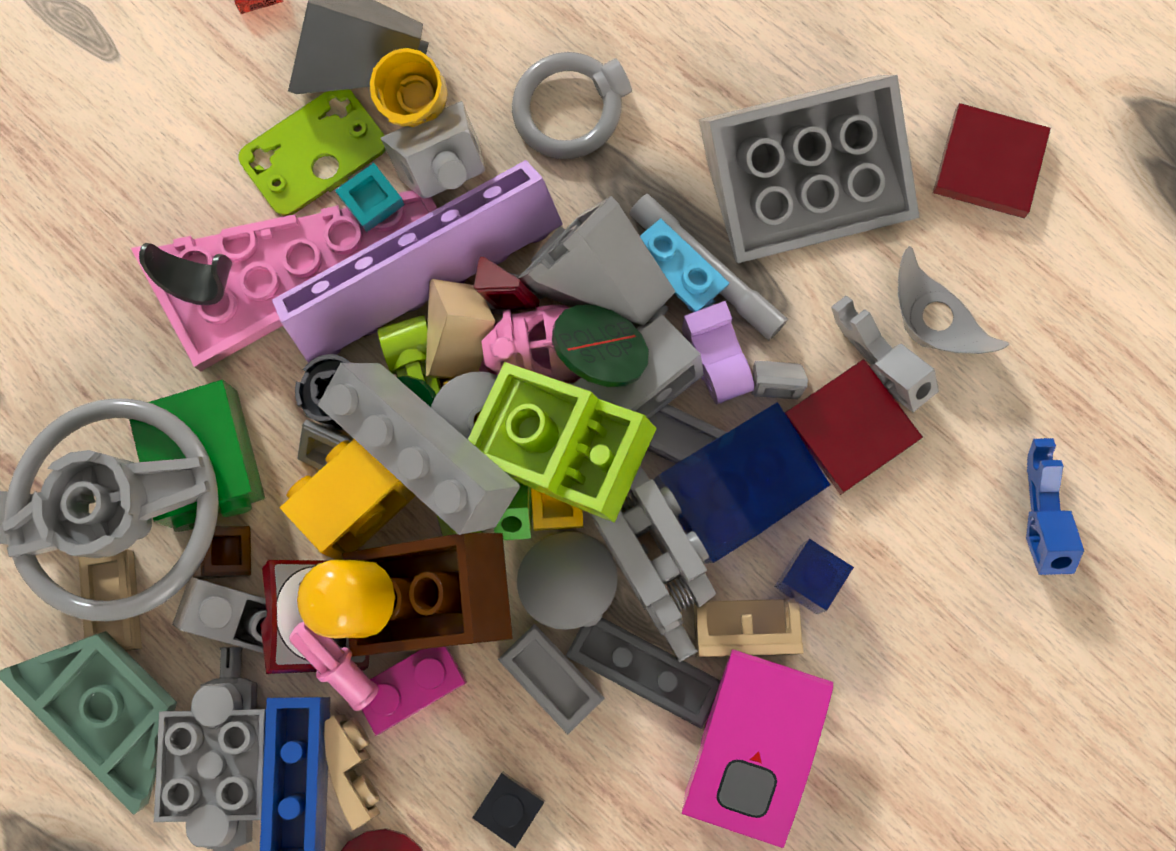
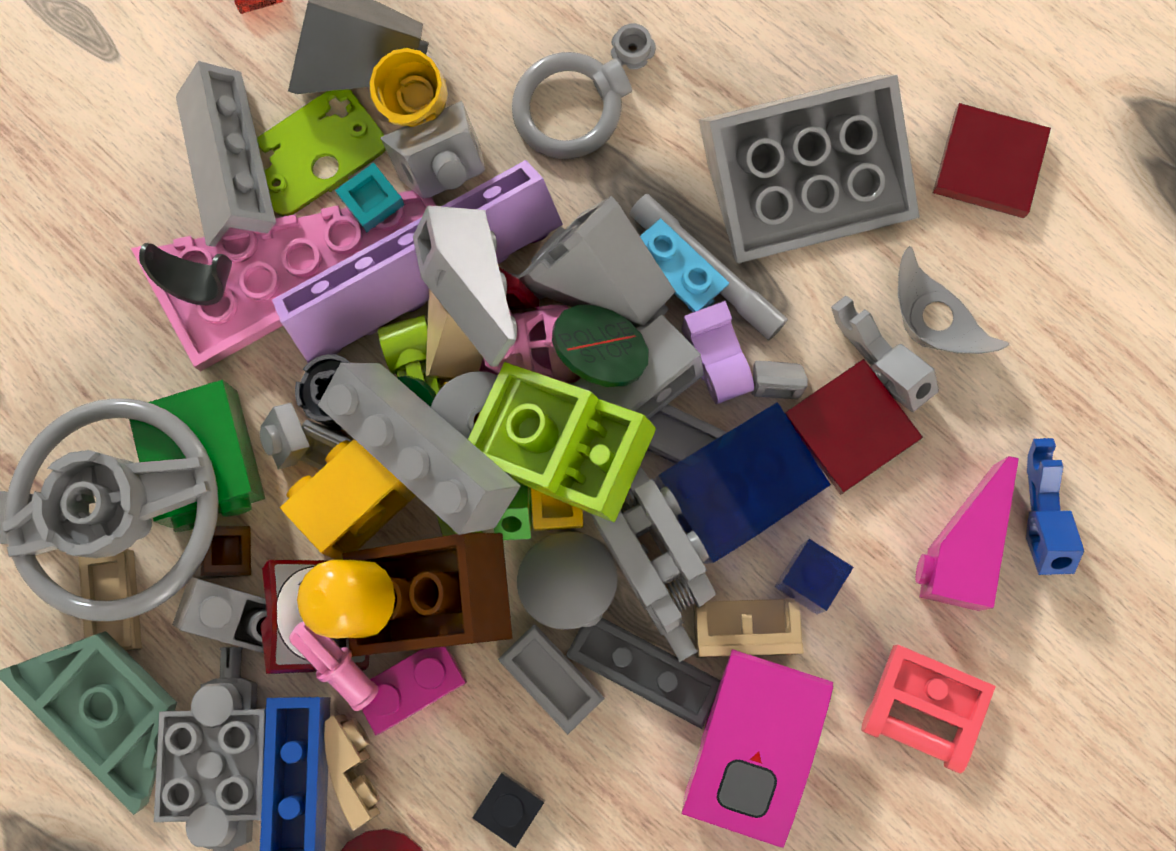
(223, 153): none -> light grey panel
(283, 436): none -> light grey plate
(463, 273): none -> slope
(637, 36): none -> light grey plate
(935, 692): none -> coral plate
(968, 553): none -> dark pink slope

